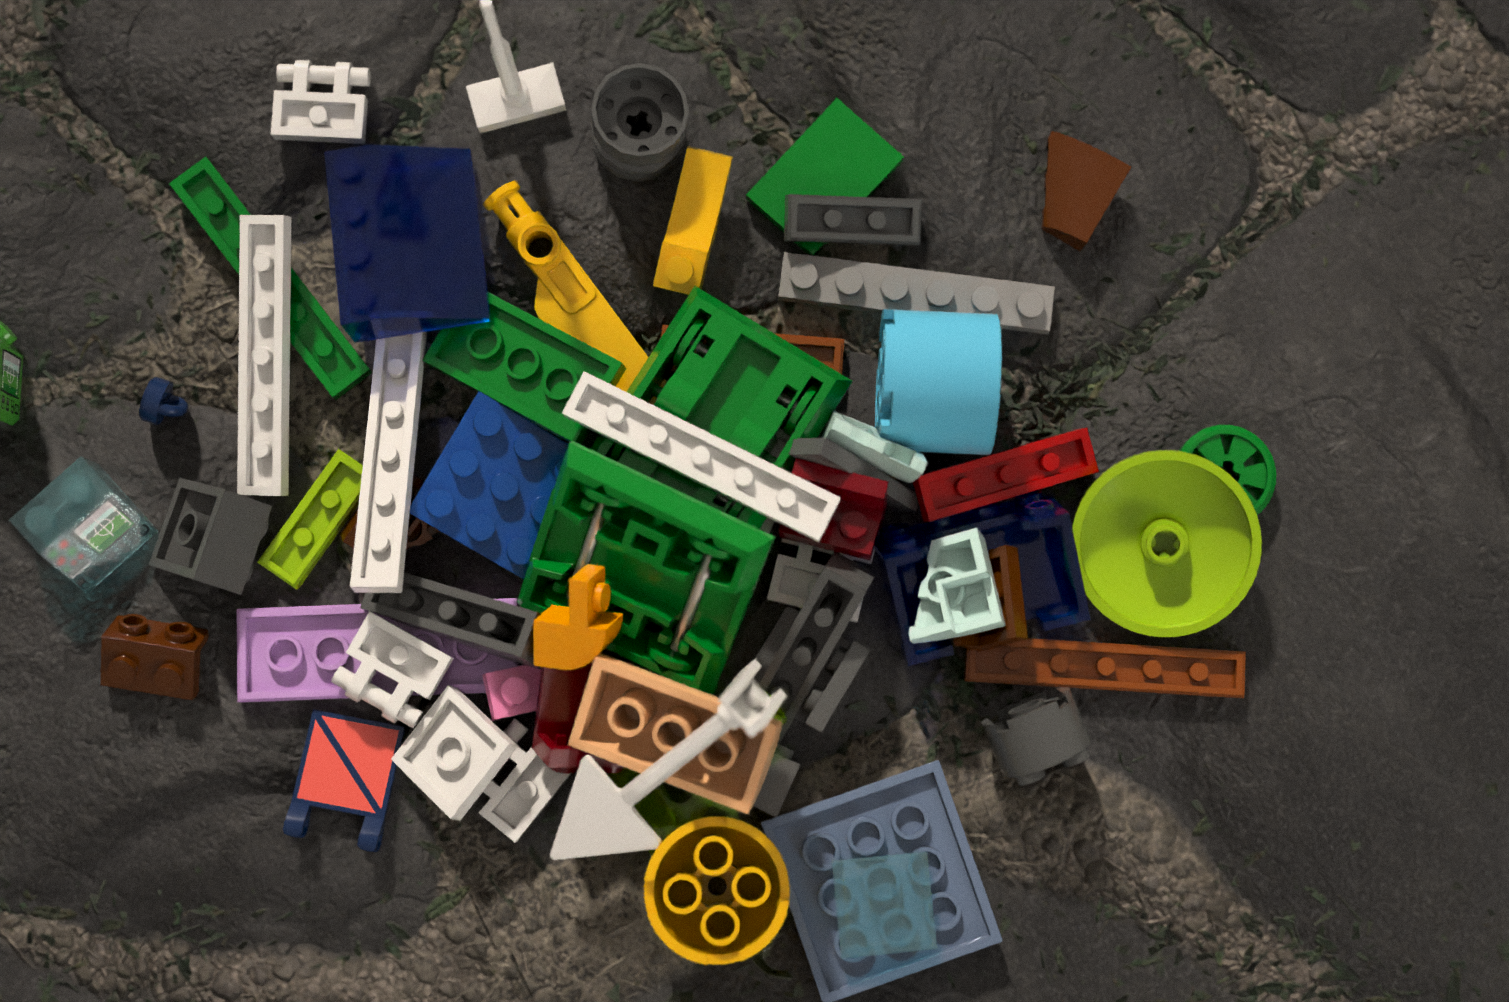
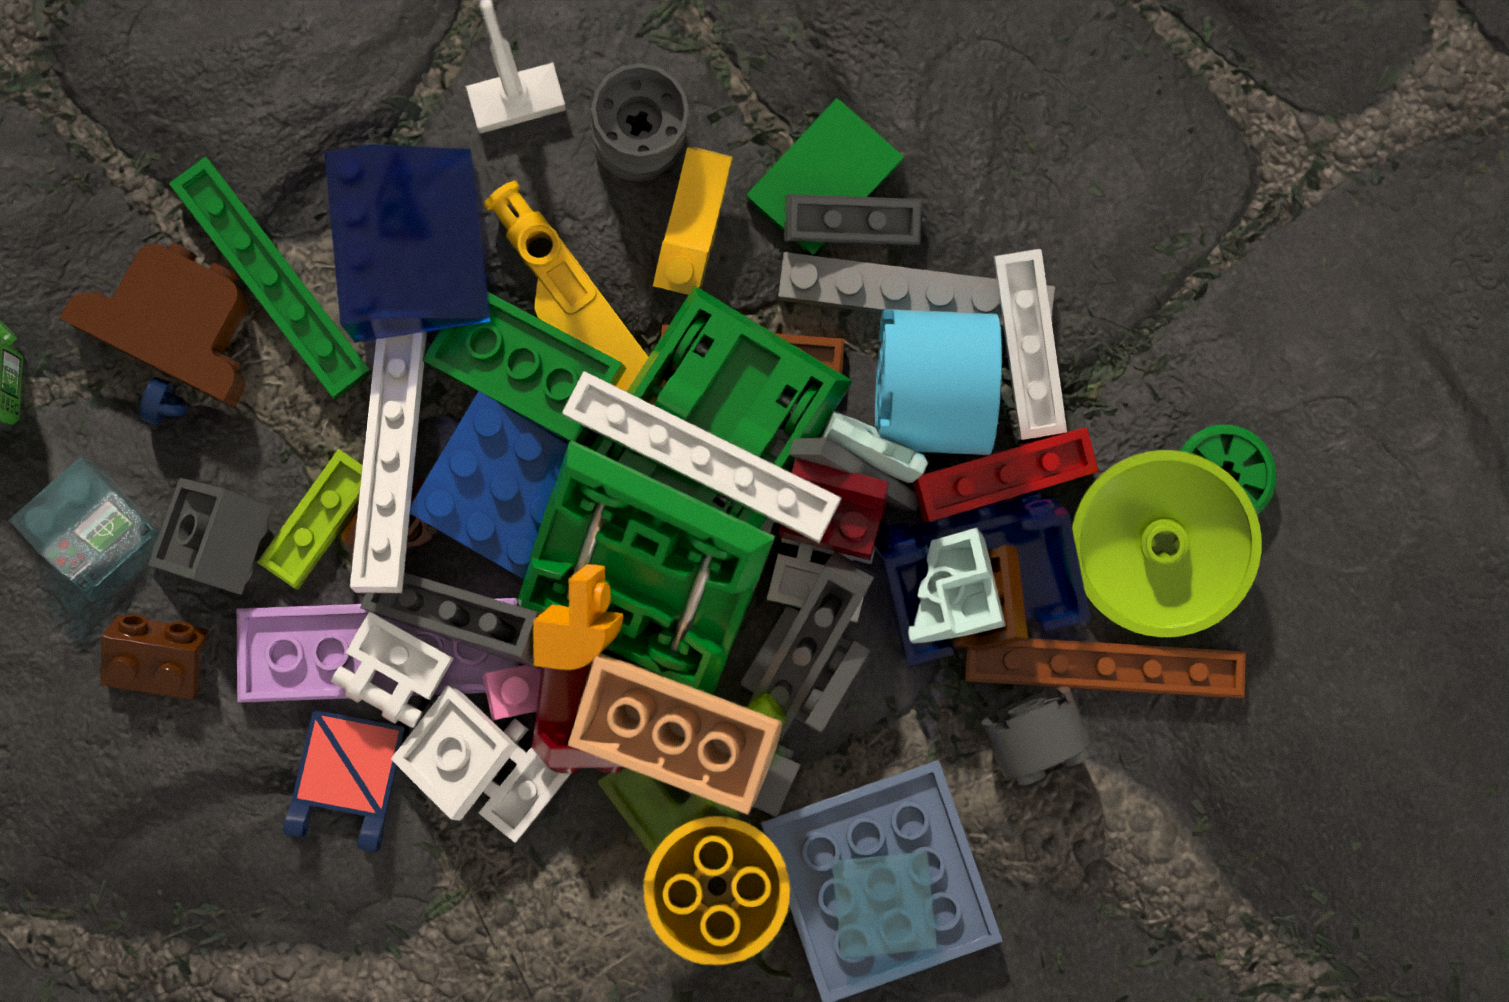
(170, 319): none -> reddish brown brick
(264, 355): white plate -> none
(317, 115): white plate -> none
(603, 817): white piece -> none
(1030, 344): none -> white plate
(1078, 188): reddish brown slope -> none

